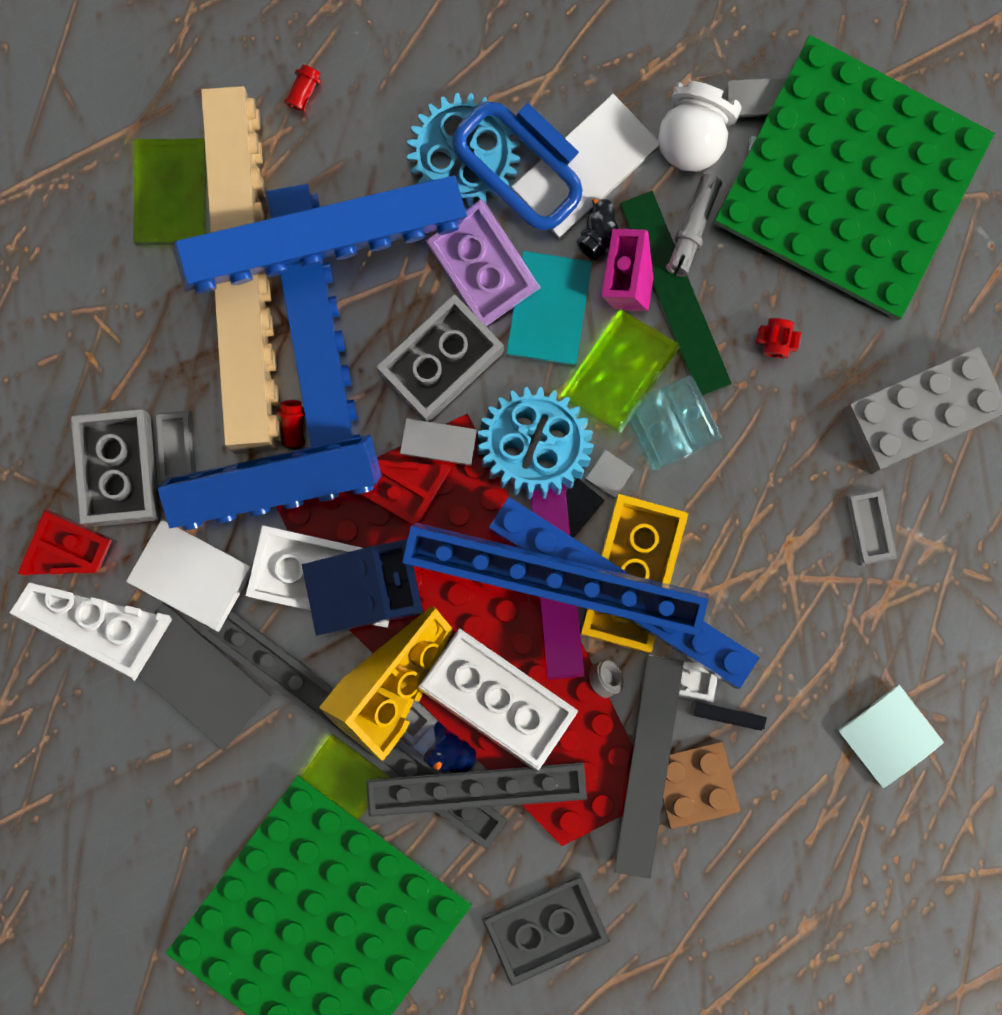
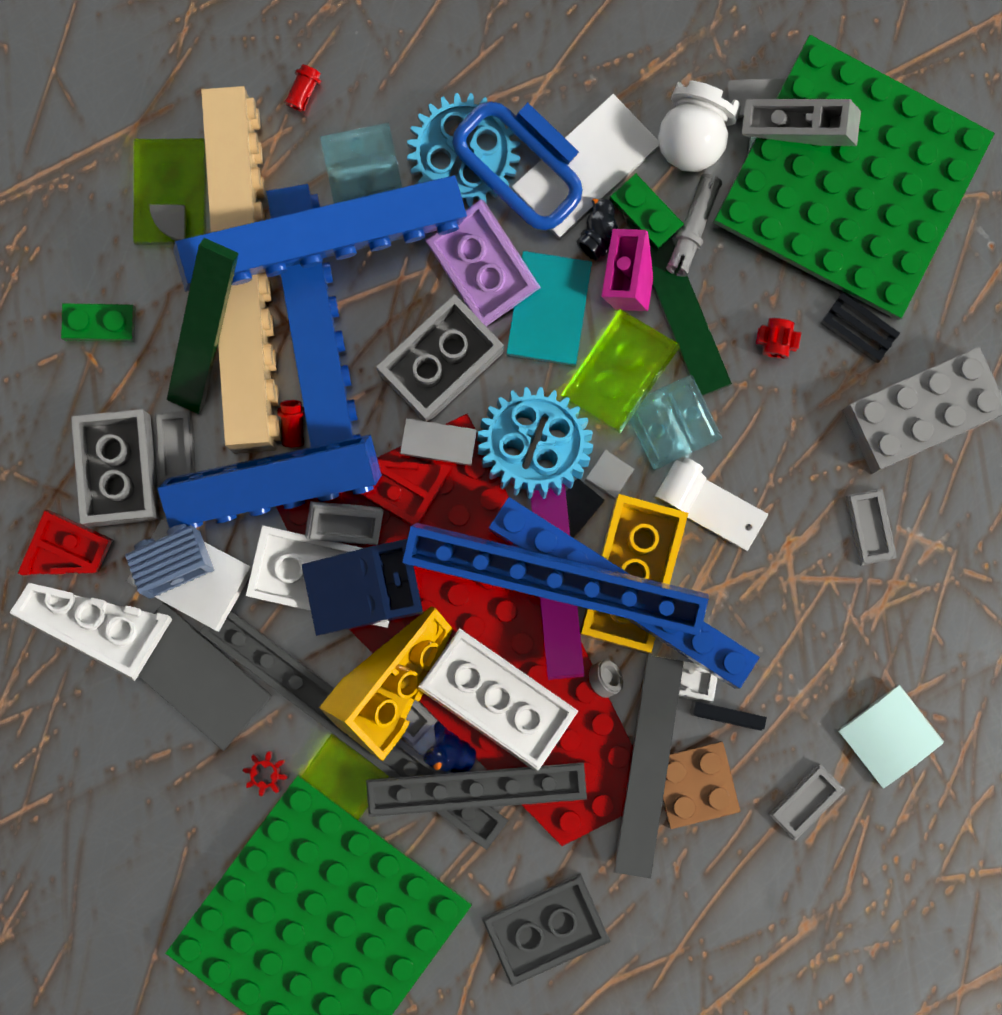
(98, 322): none -> green plate
(169, 561): none -> sand blue brick
(170, 220): none -> light grey tile
(202, 324): none -> dark green tile
(256, 770): none -> red gear
(344, 523): none -> light grey tile
(361, 162): none -> clear light blue slope
(646, 211): none -> green plate
(710, 505): none -> white door
(803, 121): none -> light grey slope
(806, 802): none -> light grey tile
(867, 316): none -> black tile

